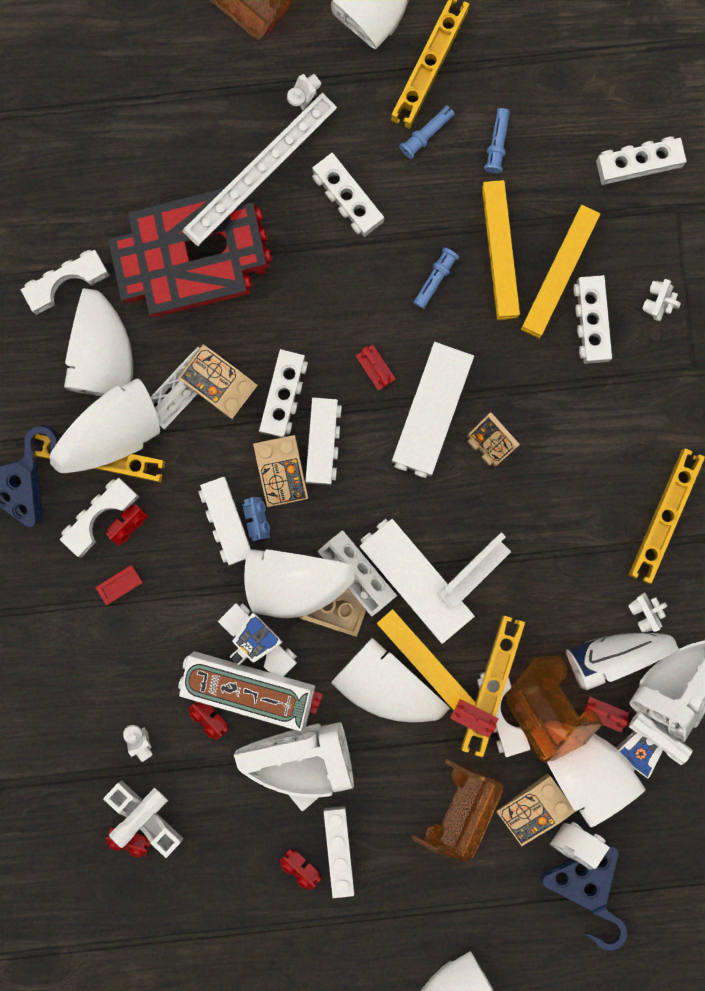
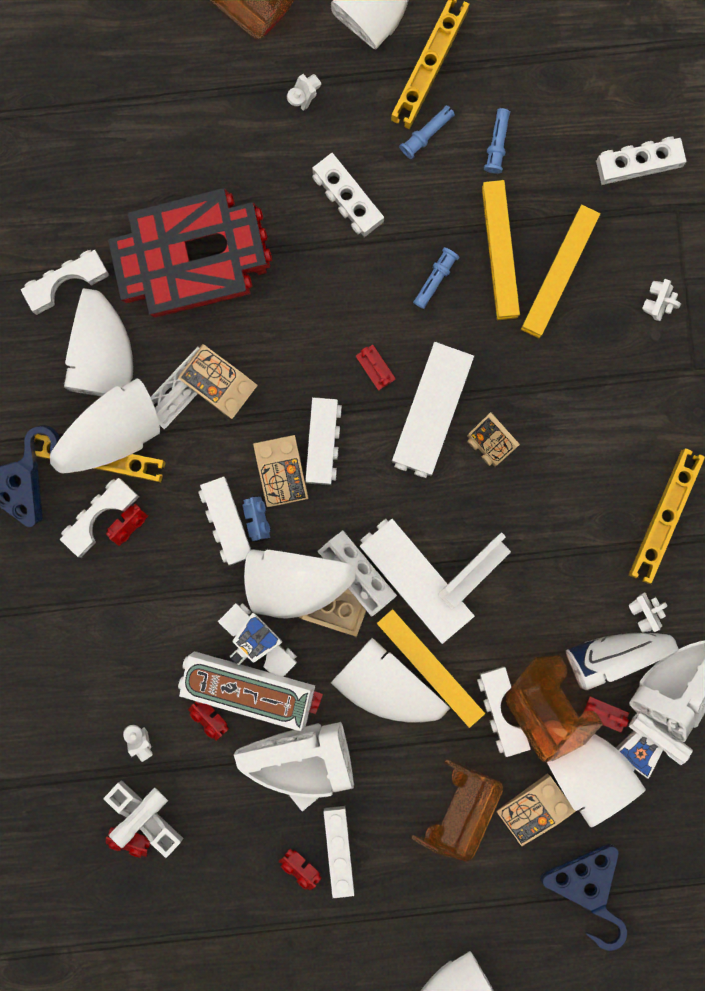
(119, 585): red tile -> none
(259, 169): white plate -> none
(285, 361): white brick -> none
(474, 718): red hinge -> none
(497, 669): yellow piece -> none
(580, 845): white brick -> none
(596, 287): white brick -> none

